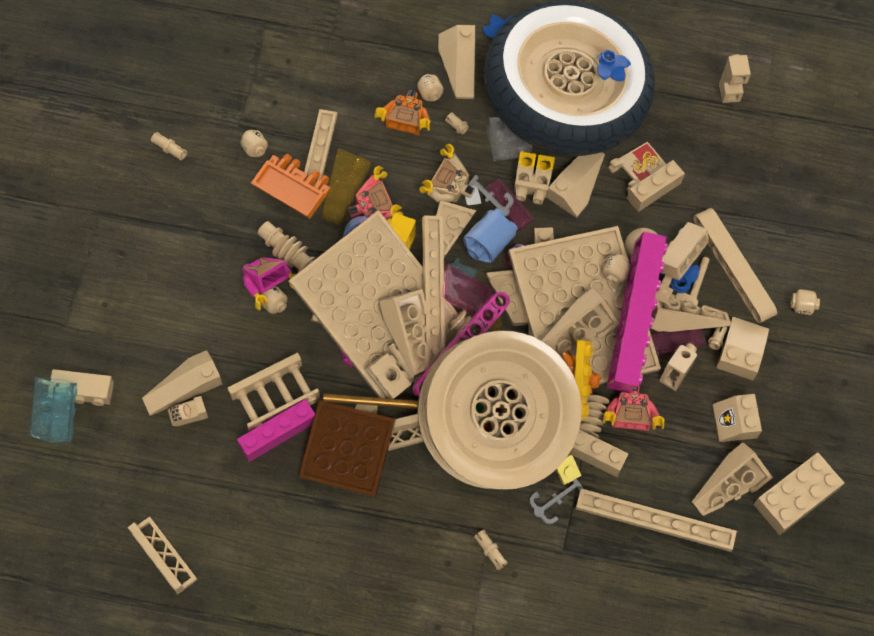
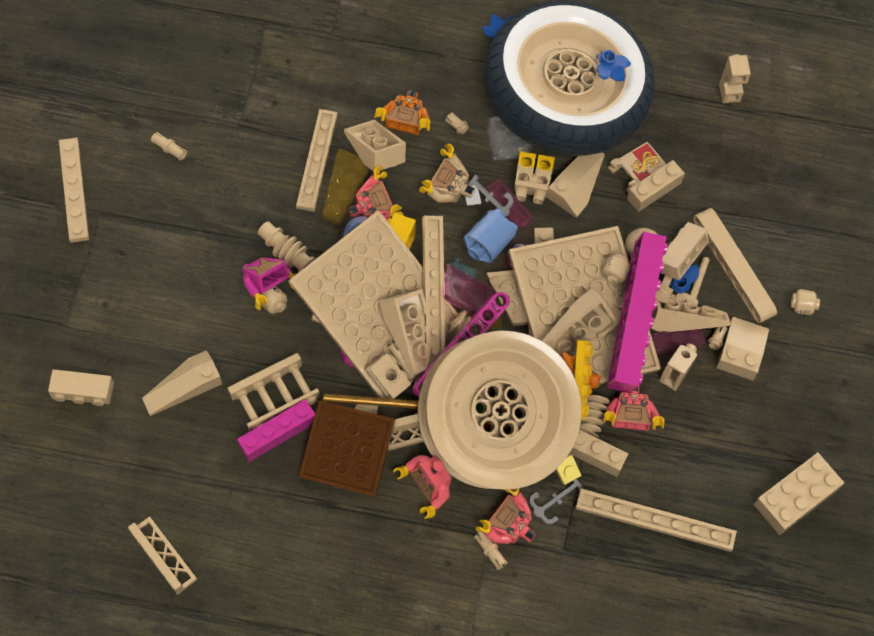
(53, 410): clear light blue slope -> none
(74, 190): none -> tan plate
(188, 412): tan leg -> none
(253, 143): tan head -> none
(290, 185): orange hinge -> none
(376, 145): none -> tan slope
(430, 87): tan head -> none
(431, 478): none -> coral torso
(454, 221): tan wing -> none
(458, 55): tan wedge -> none
(509, 520): none -> torso
(735, 476): tan wedge -> none
(737, 418): tan slope -> none

